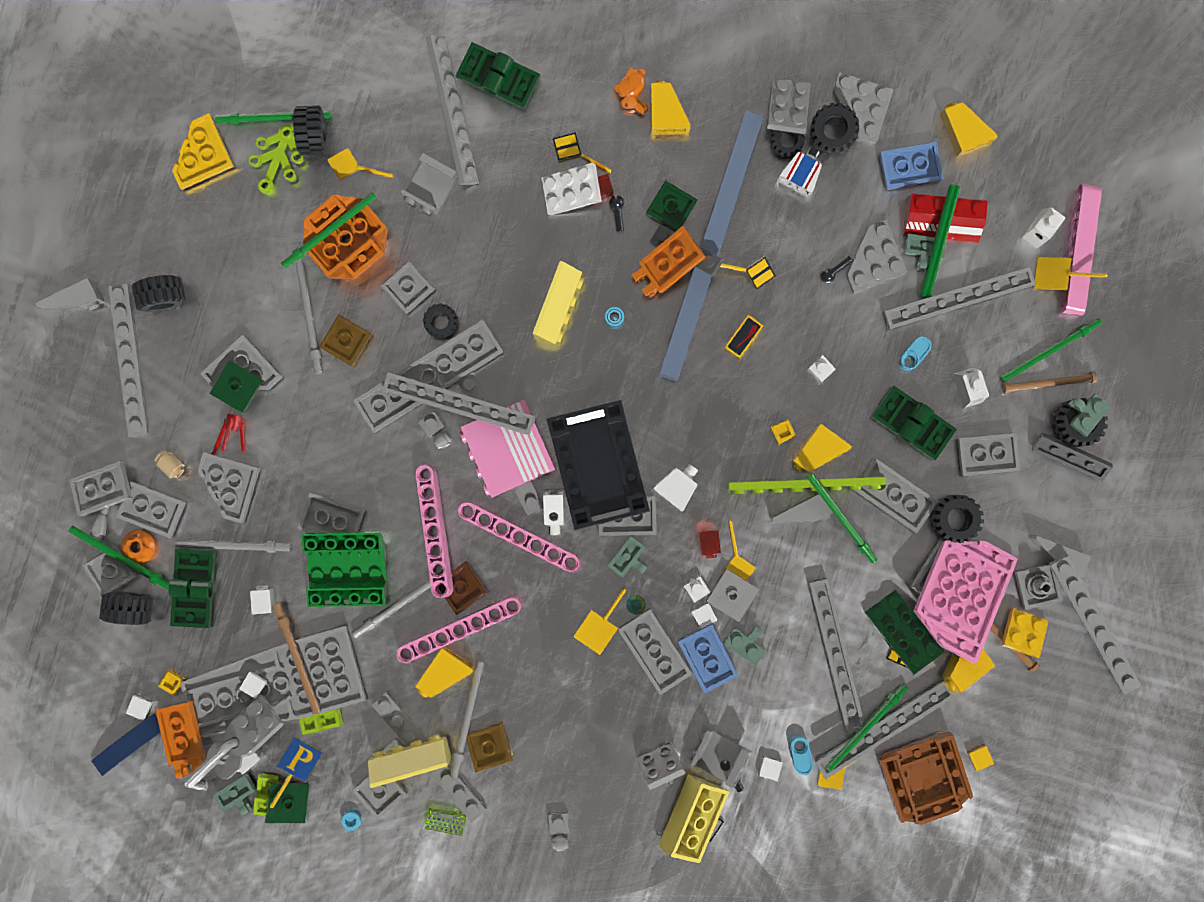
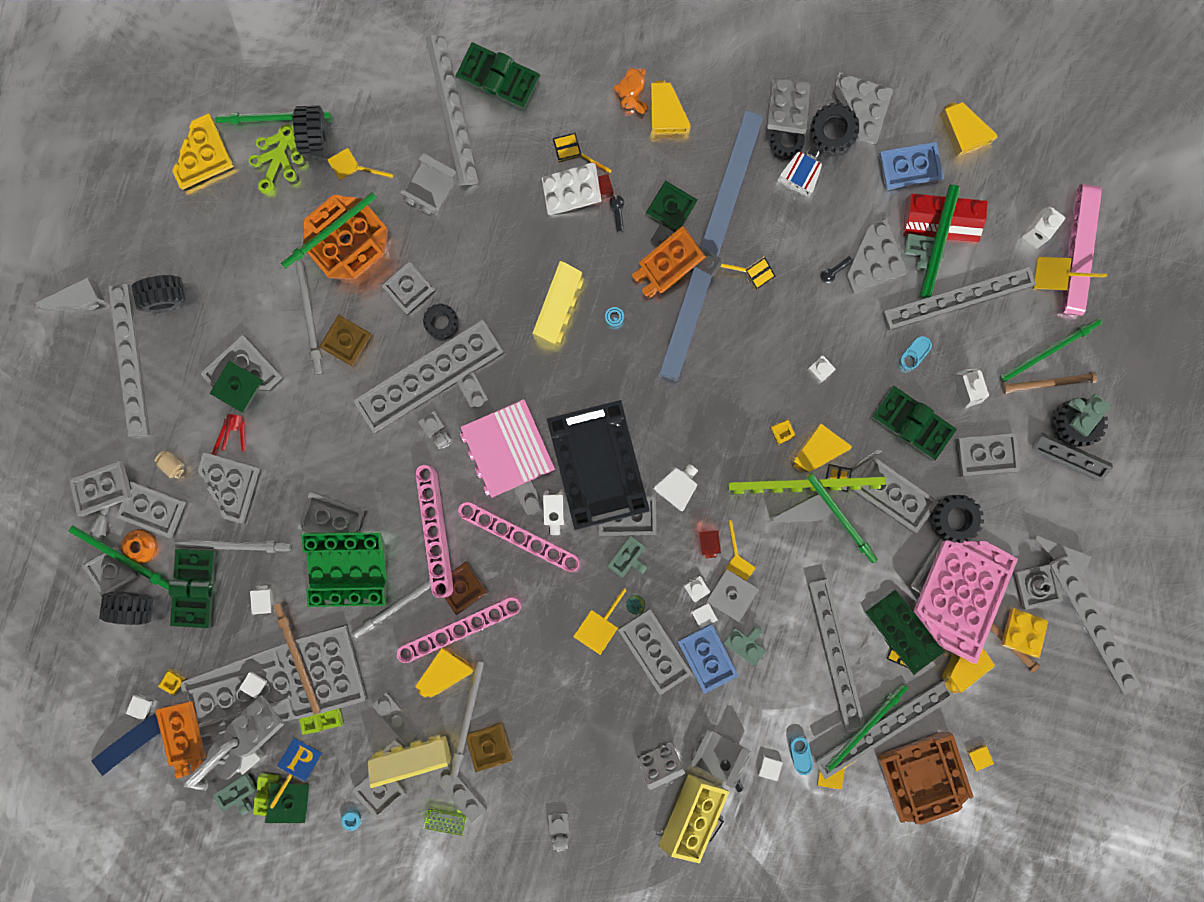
(458, 403): light grey plate -> none
(744, 336): black slope -> none
(839, 472): none -> piece

